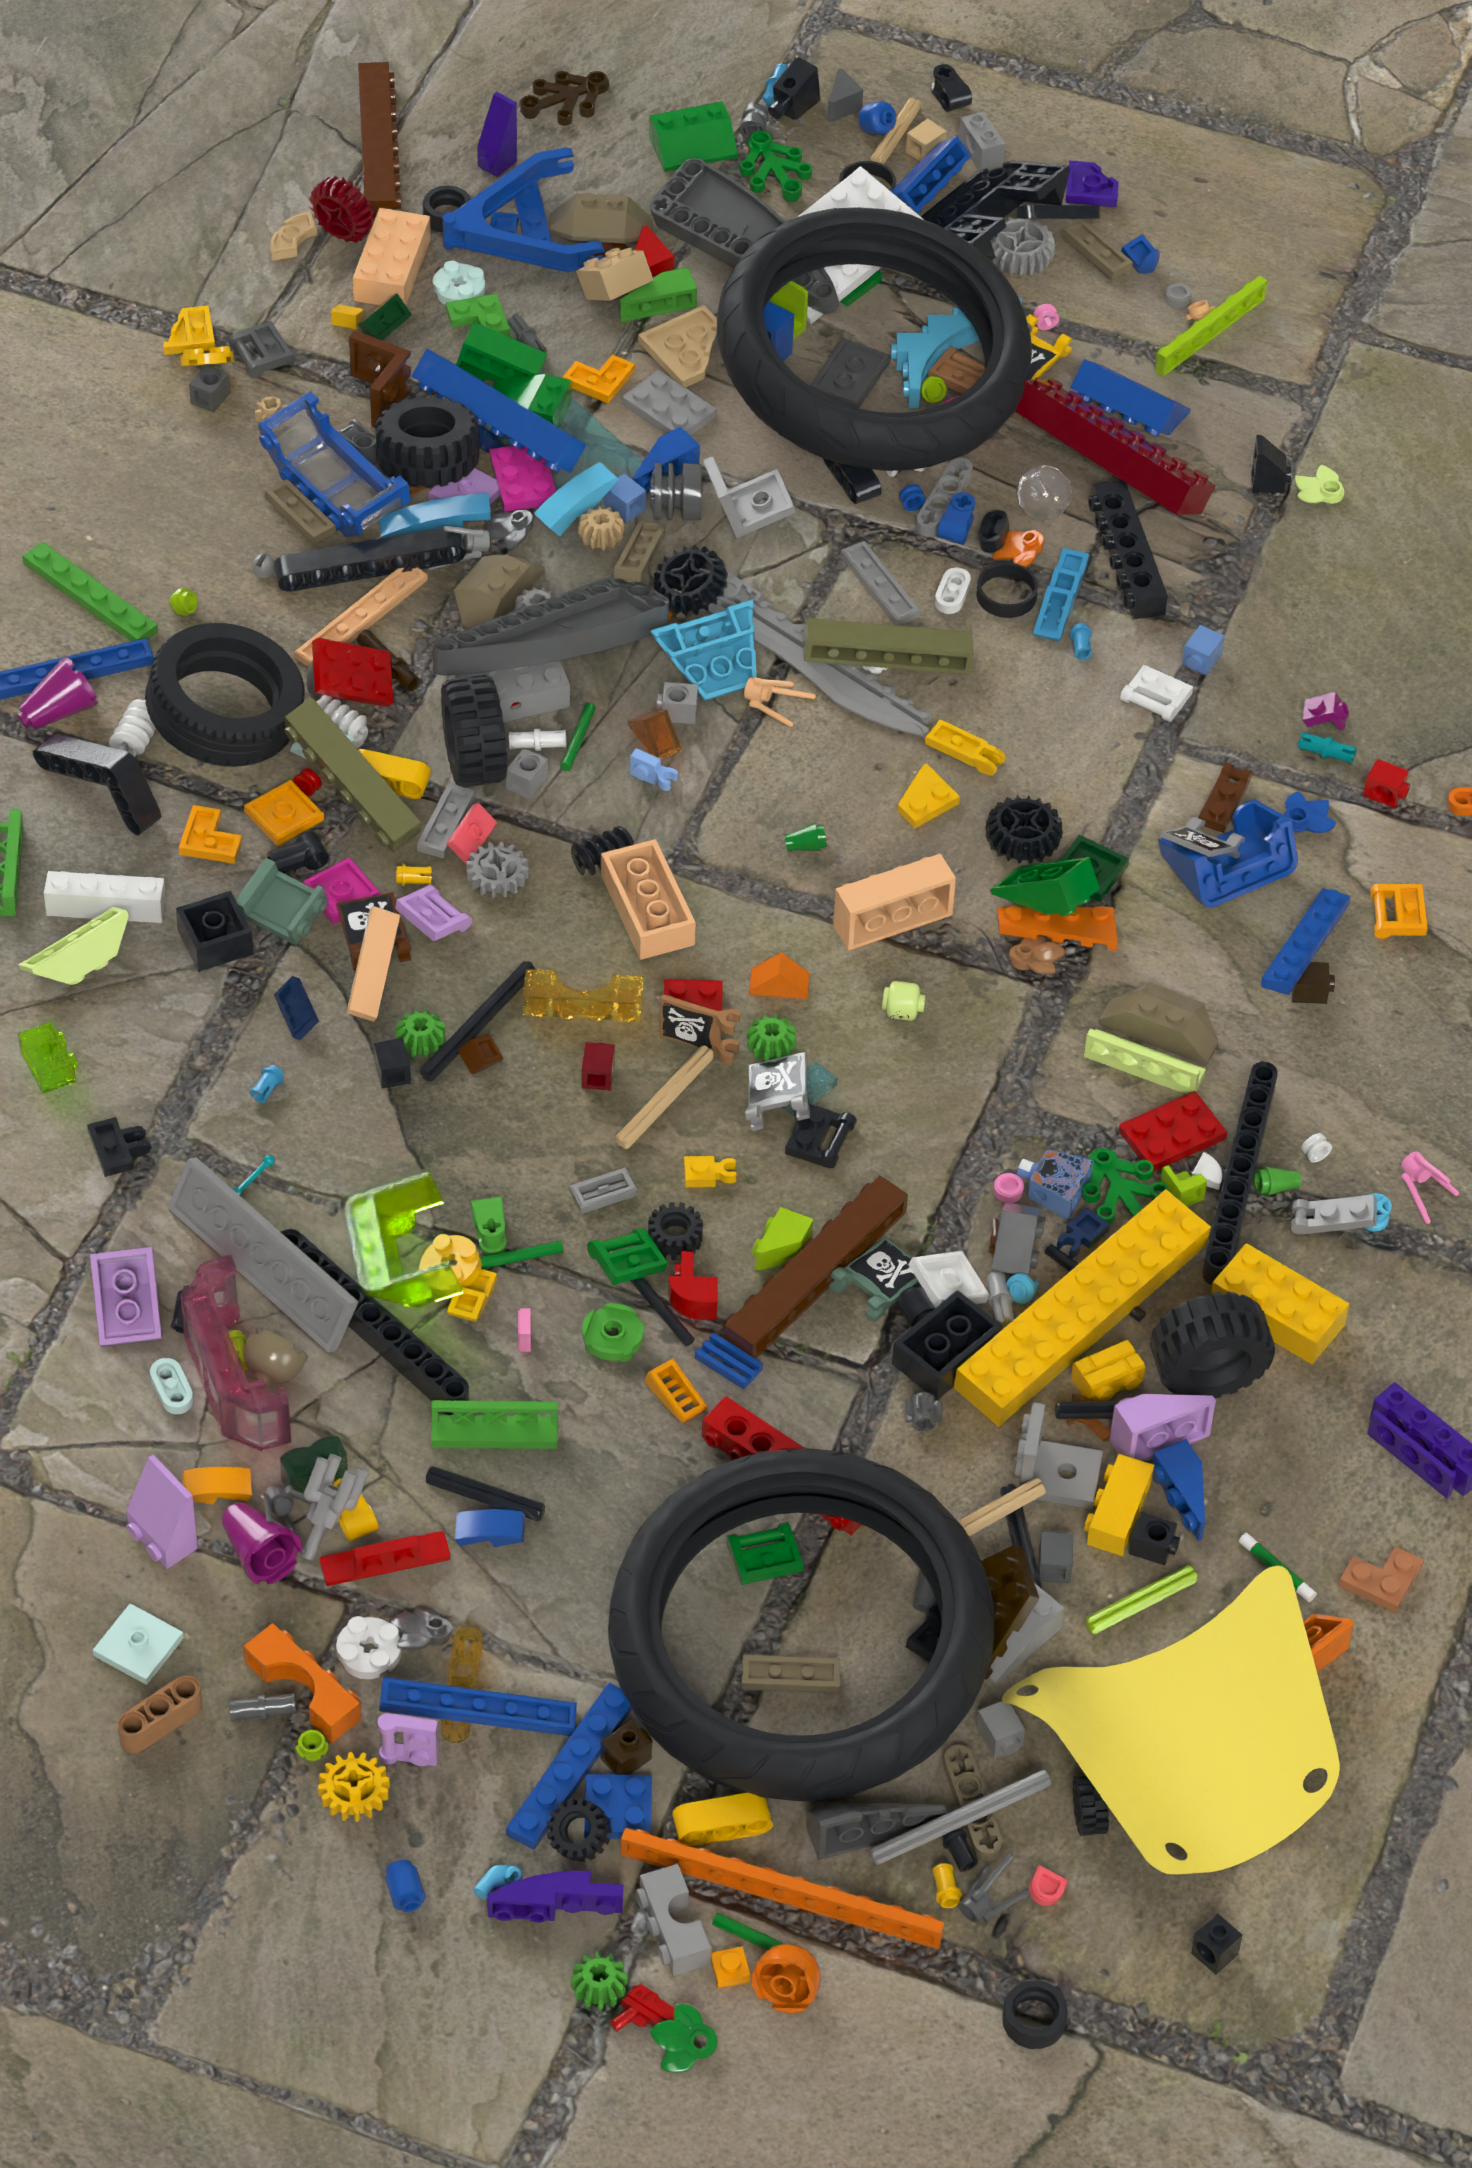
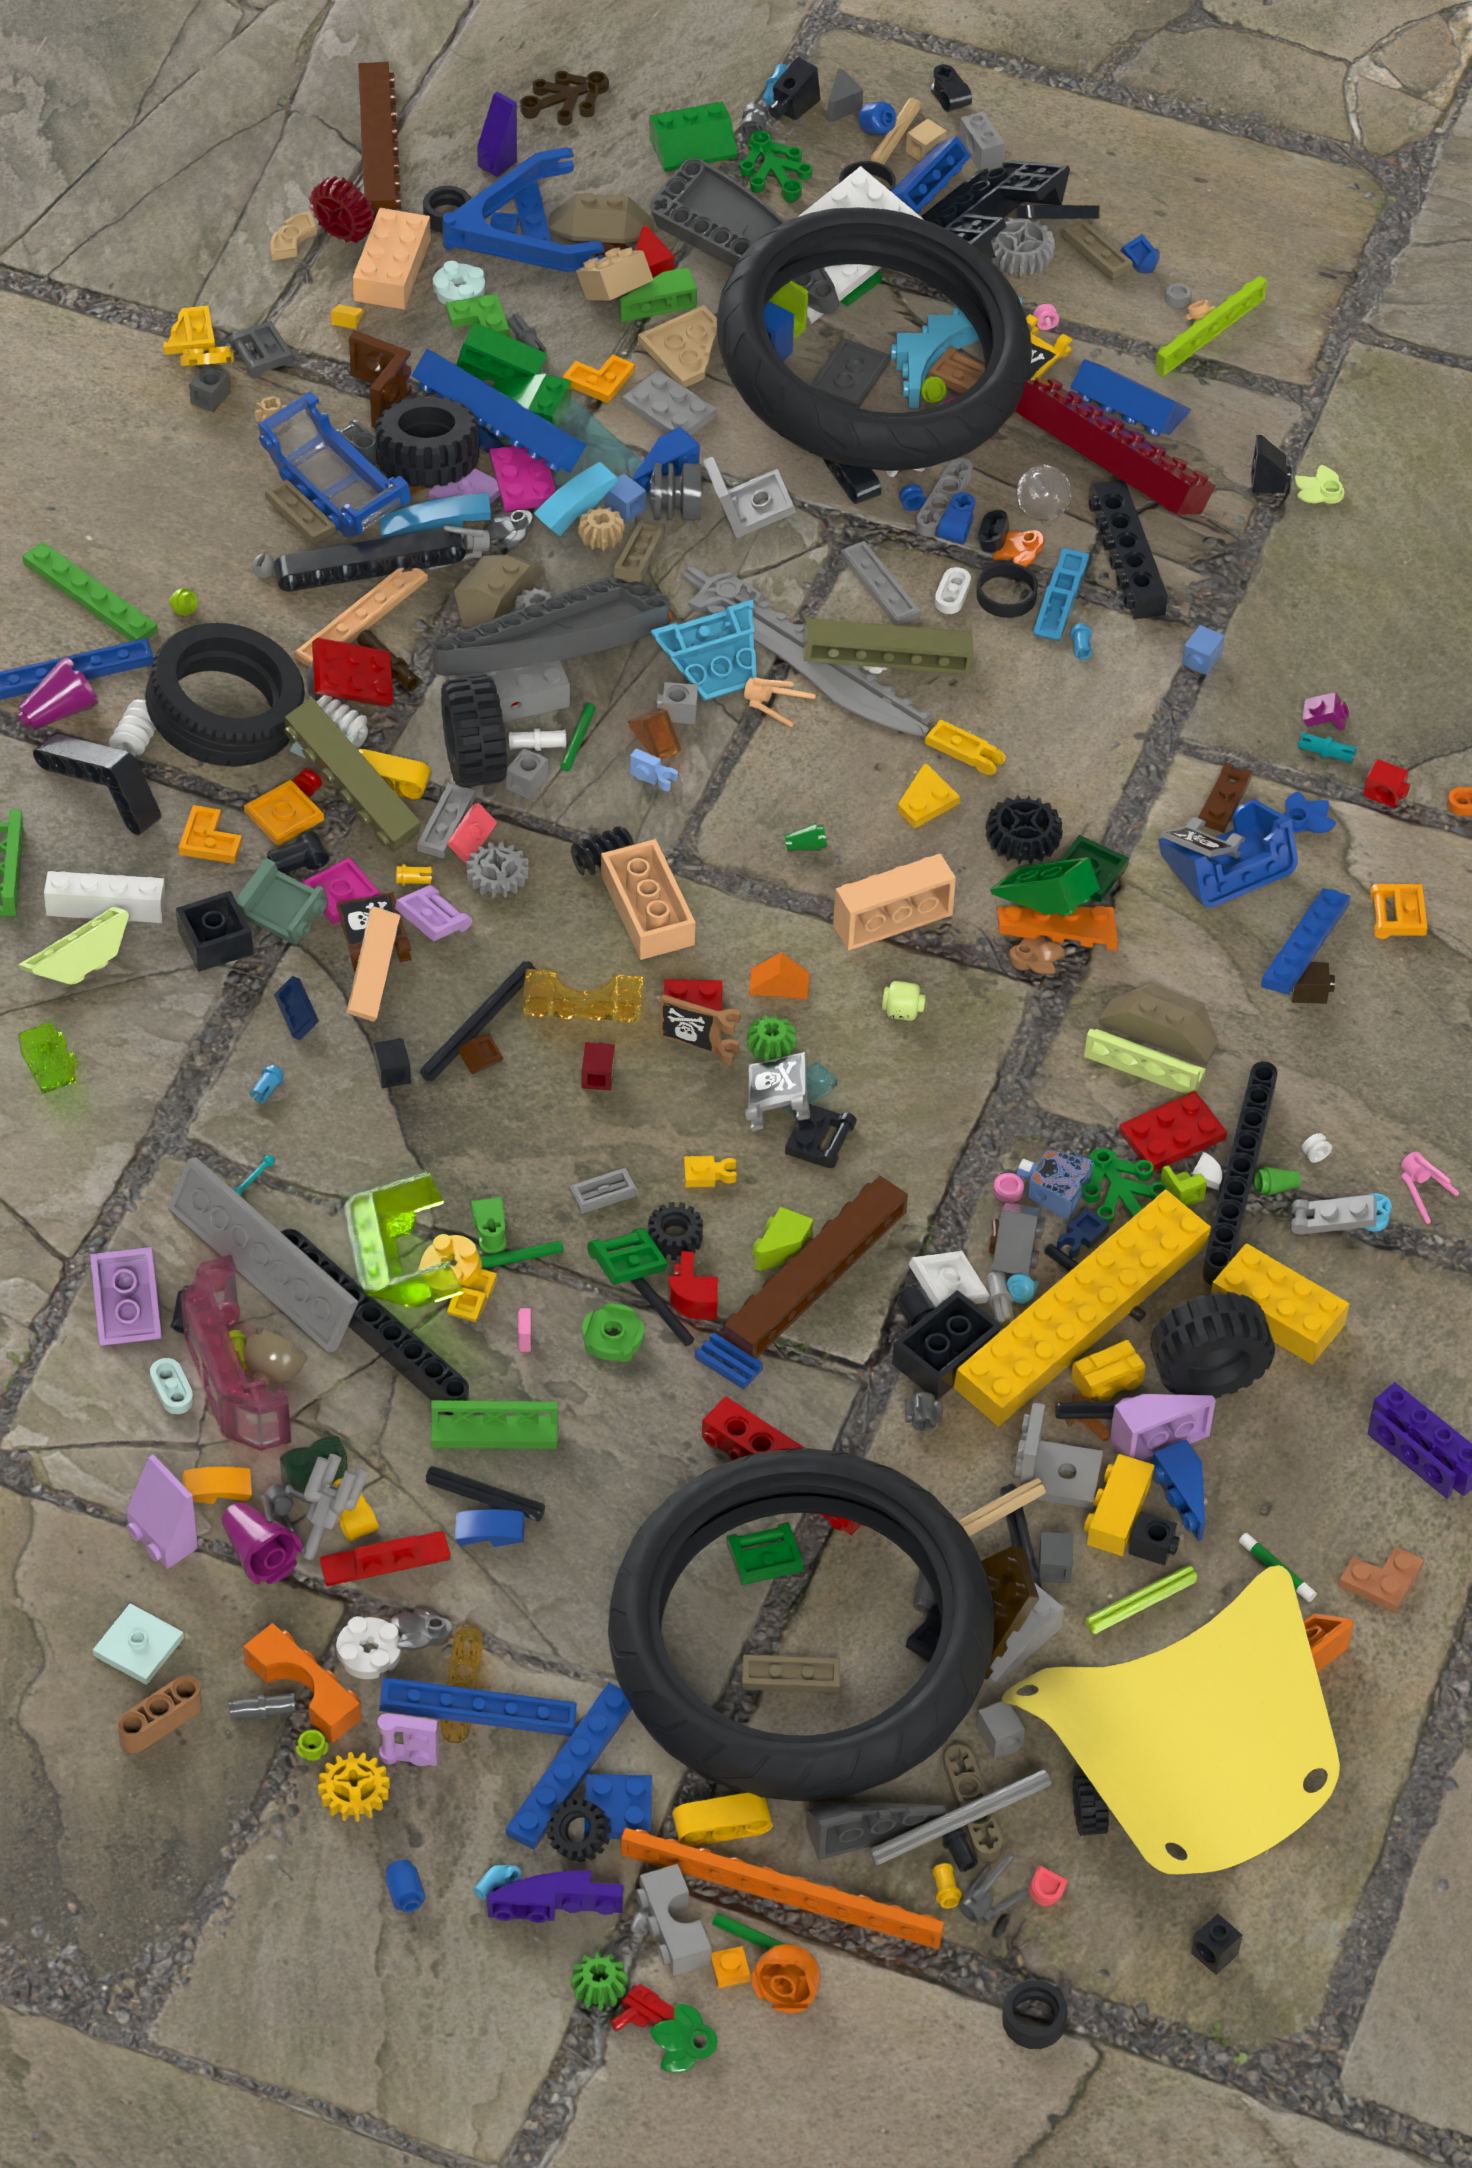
(111, 1145): black hinge -> none
(385, 318): dark green plate -> none
(421, 1033): bright green gear -> none
(626, 1749): dark brown brick -> none
(664, 1097): tan axle -> none
(674, 1372): light orange slope -> none
(684, 574): black gear -> none
(880, 1273): flag -> none
(1090, 186): dark purple plate -> none
(1157, 692): white plate -> none

